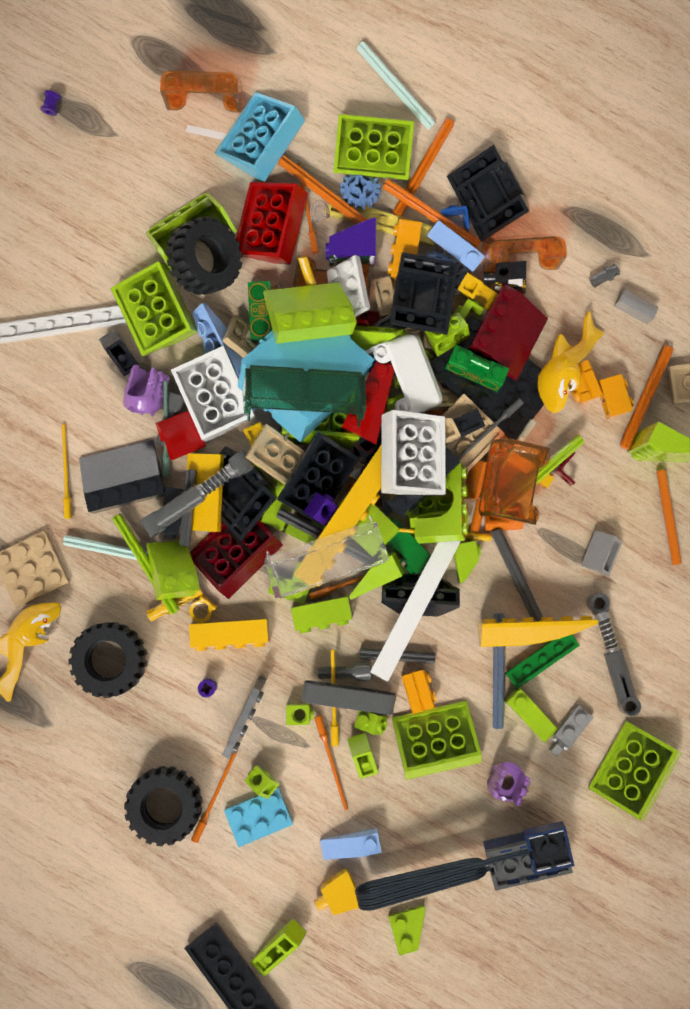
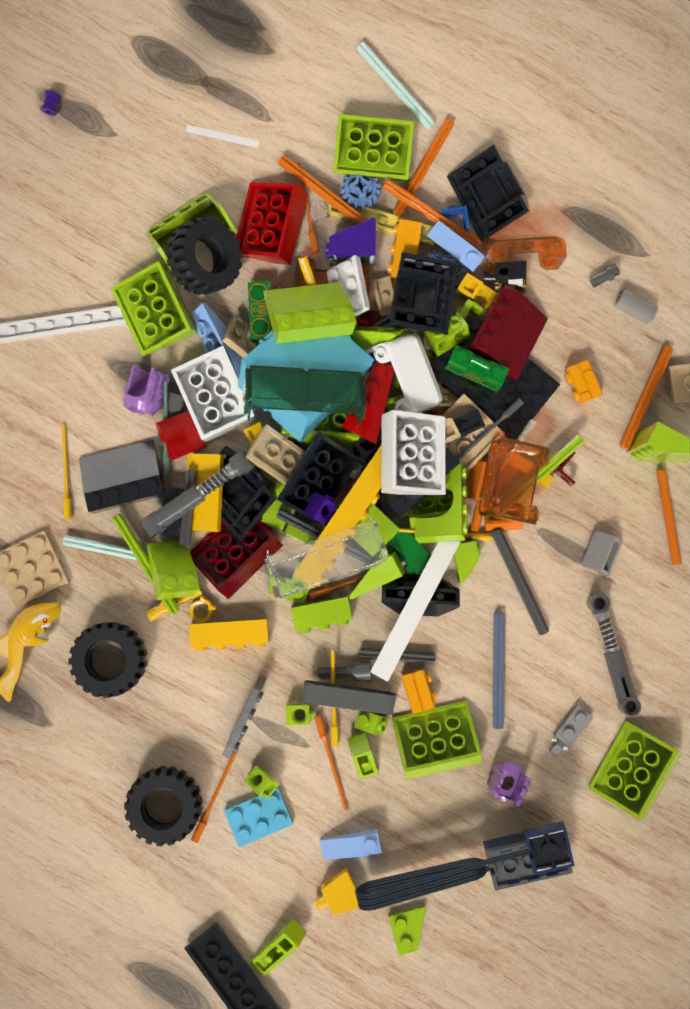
(118, 352): black slope -> none
(177, 83): clear orange windscreen -> none
(204, 693): dark purple bush -> none
(260, 135): medium azure slope -> none
(527, 632): yellow wedge -> none
(530, 714): lime slope -> none
(541, 660): green plate -> none
(563, 366): yellow piece -> none
(616, 396): light orange piece -> none

